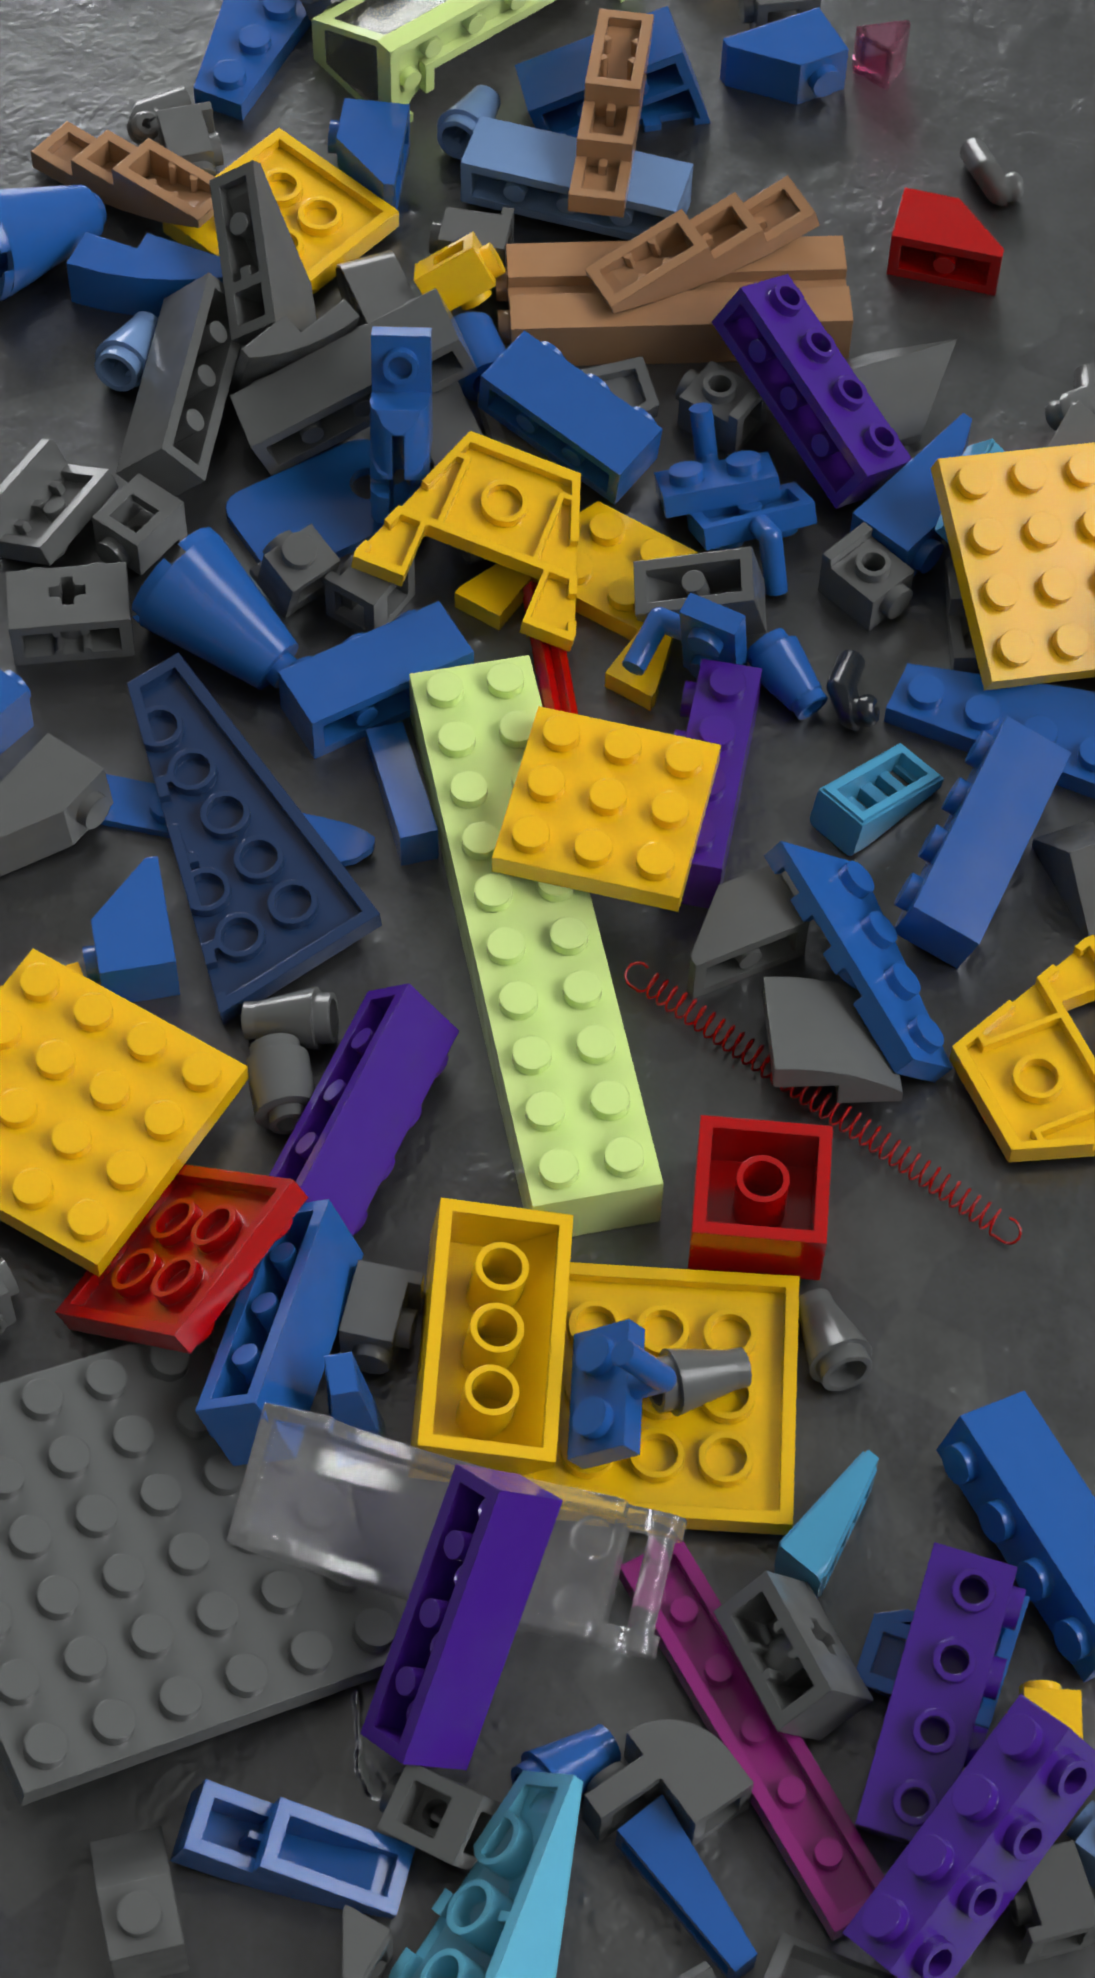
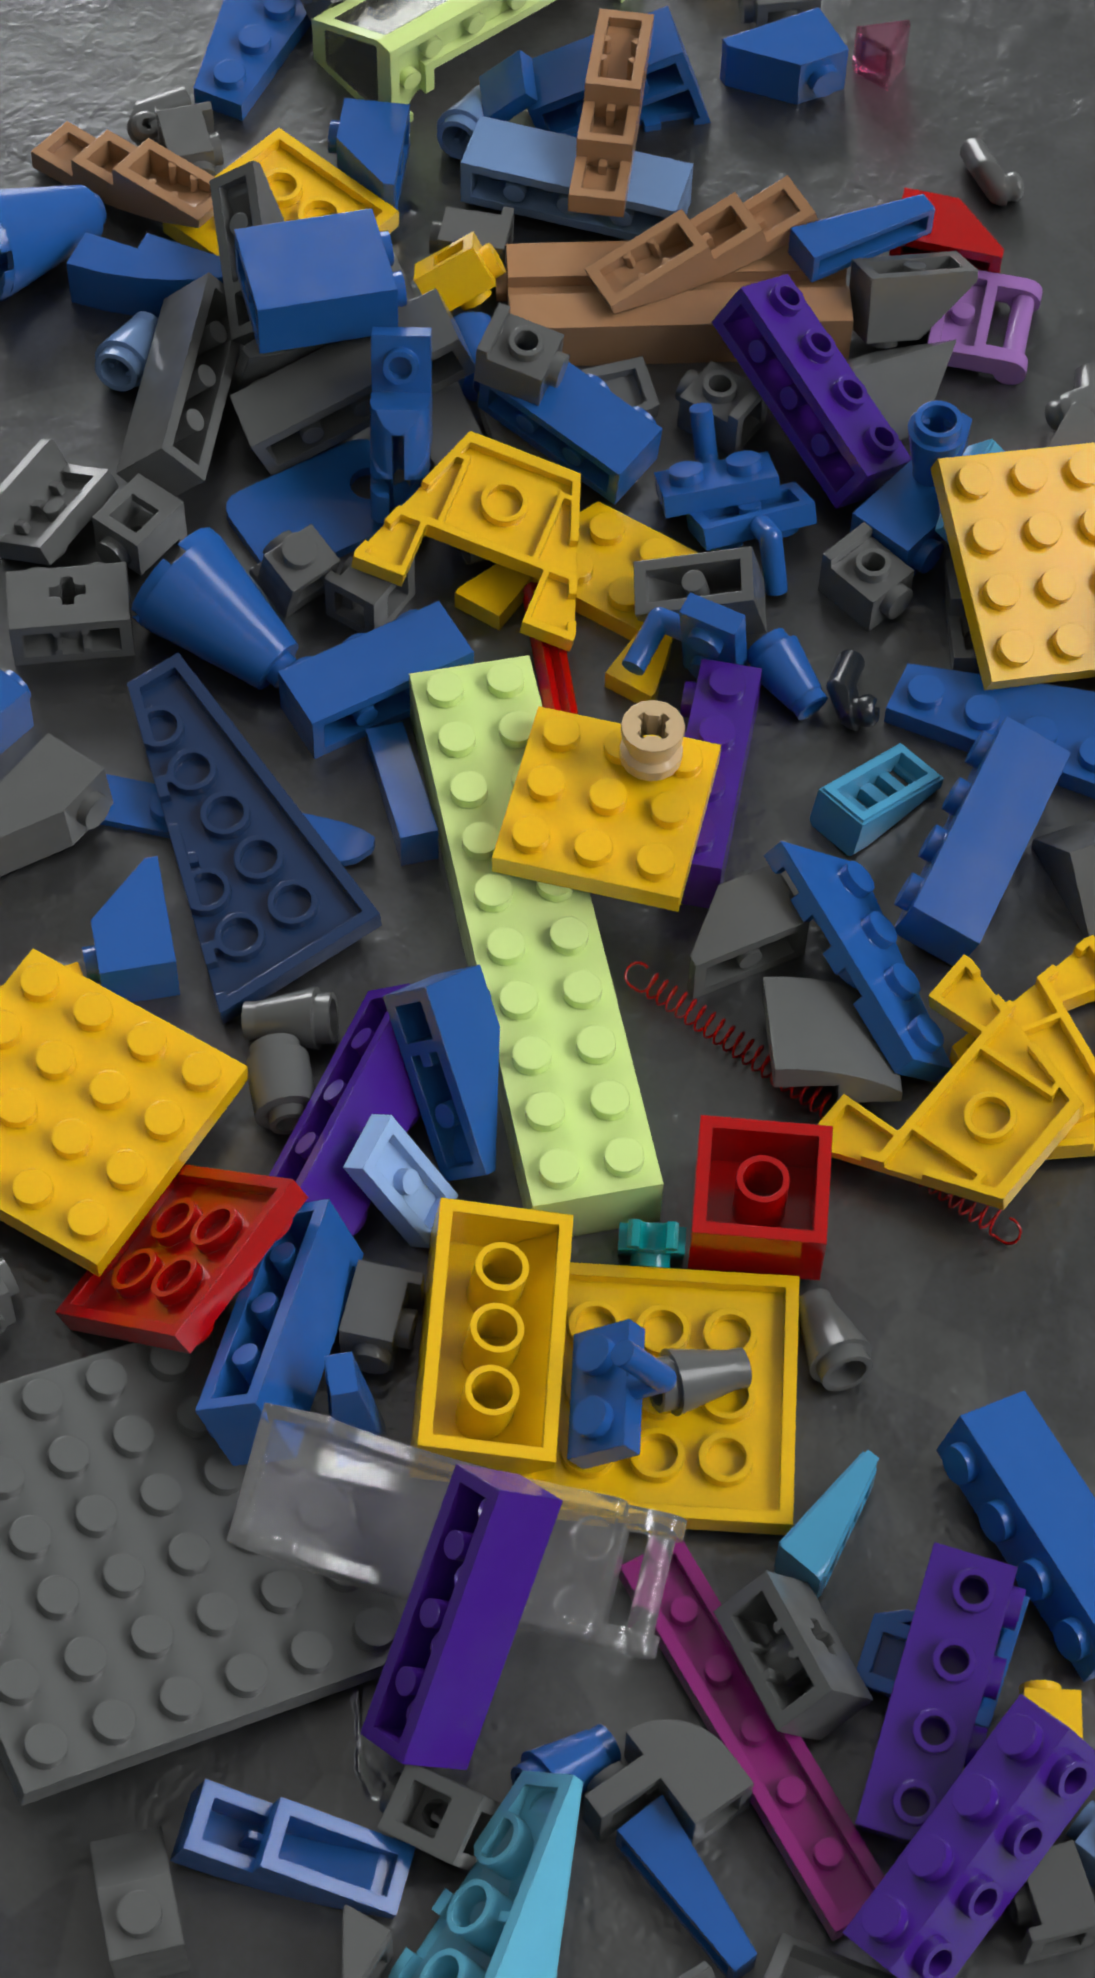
(318, 280): none -> blue brick
(398, 1178): none -> light blue plate
(452, 1061): none -> blue slope
(508, 87): none -> blue tile
(520, 356): none -> dark grey brick
(651, 1242): none -> teal plate
(652, 756): none -> tan wheel
(831, 243): none -> blue piece
(905, 294): none -> dark grey slope
(934, 433): none -> blue cone
(970, 324): none -> medium lavender plate
(986, 1118): none -> yellow wing

